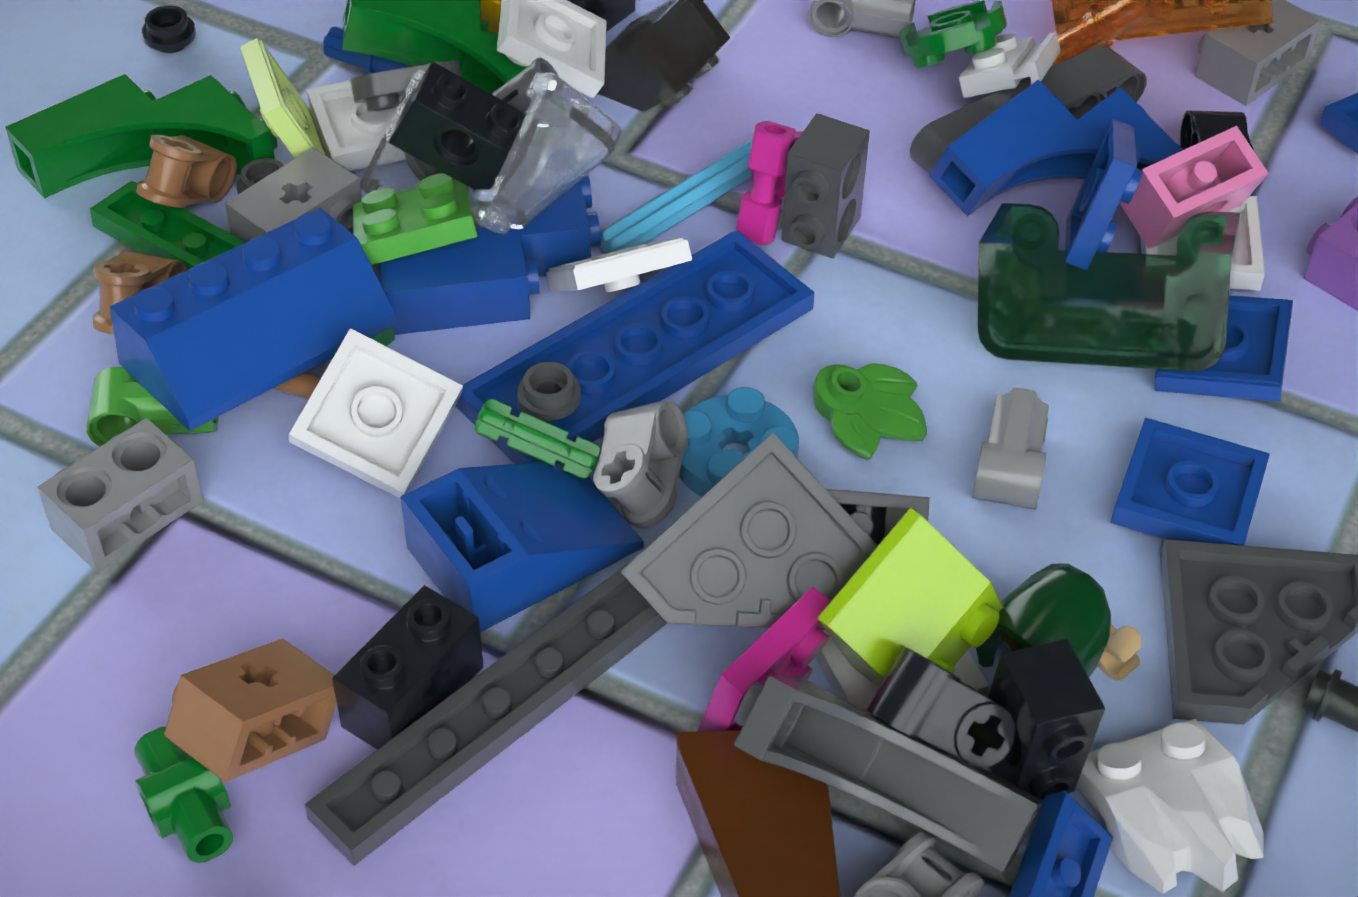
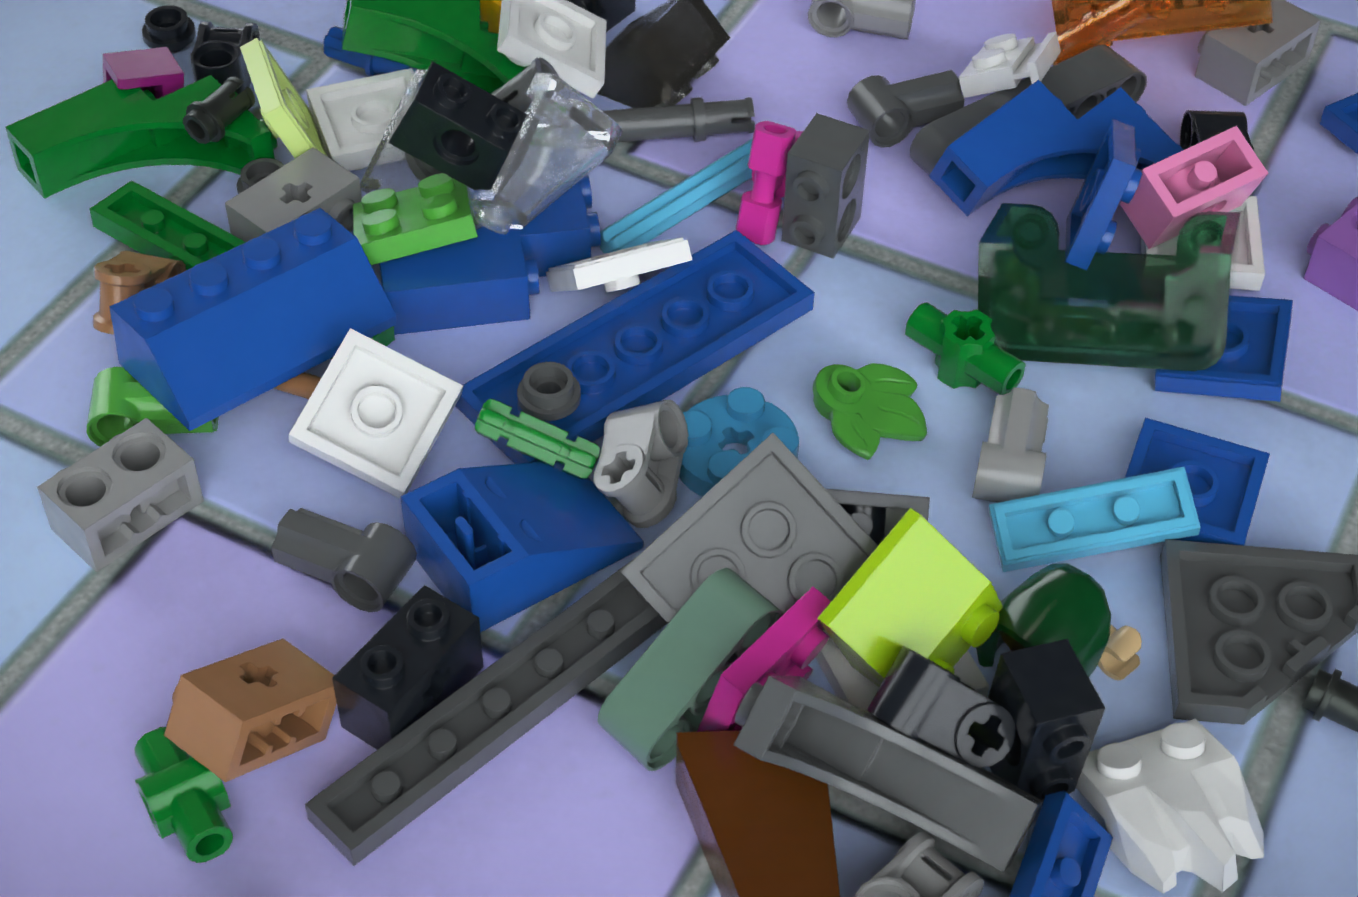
(144, 69): none -> magenta panel
(186, 172): medium nougat piece -> none
(209, 118): none -> pearl dark grey pin
(219, 52): none -> black piece
(357, 563): none -> dark grey piece
(384, 88): dark grey plate -> none
(682, 666): none -> sand green beam
(685, 120): none -> dark grey pin
(896, 108): none -> dark grey piece
(954, 28): green plate -> none
(964, 349): none -> green axle
(1094, 519): none -> medium azure tile

